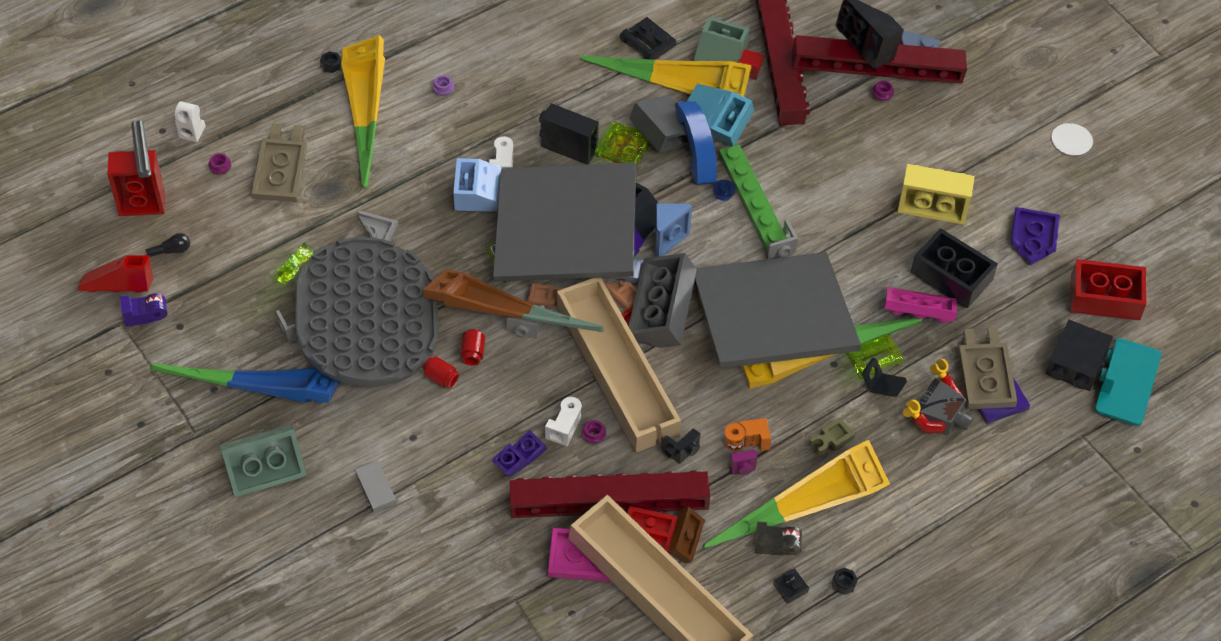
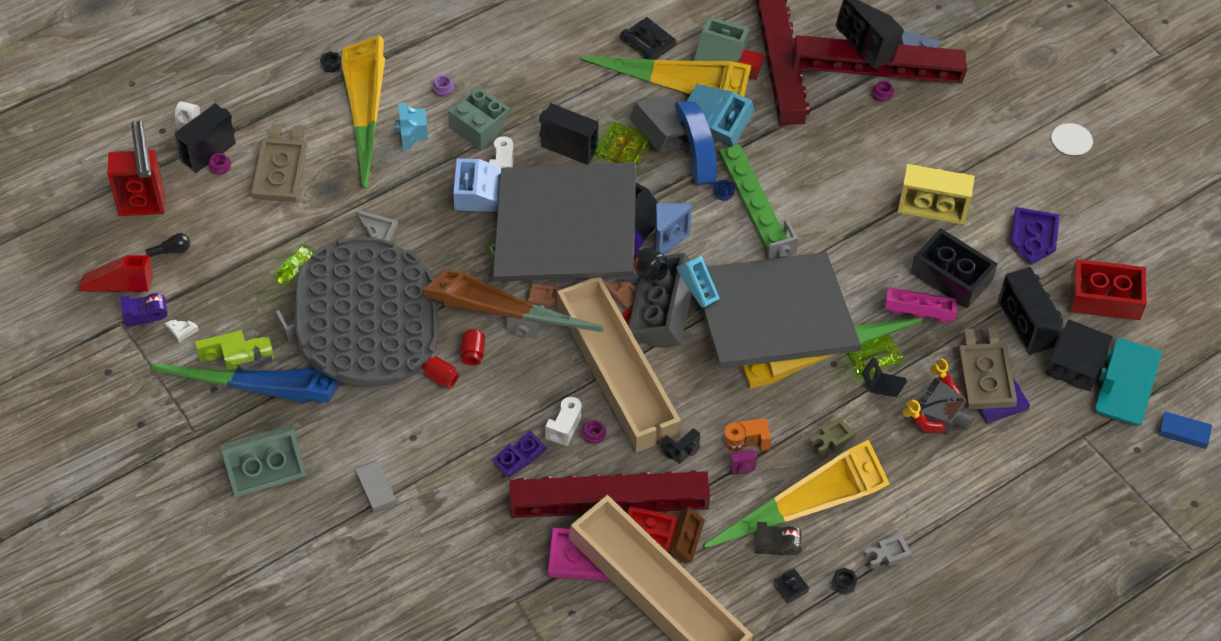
(181, 329): none -> white tile
(204, 137): none -> black brick
(236, 350): none -> lime plate
(411, 125): none -> medium azure brick
(478, 117): none -> sand green slope
(651, 264): none -> black head
(689, 271): none -> medium azure slope
(891, 550): none -> light grey plate
(1030, 310): none -> black brick
(1185, 430): none -> blue tile

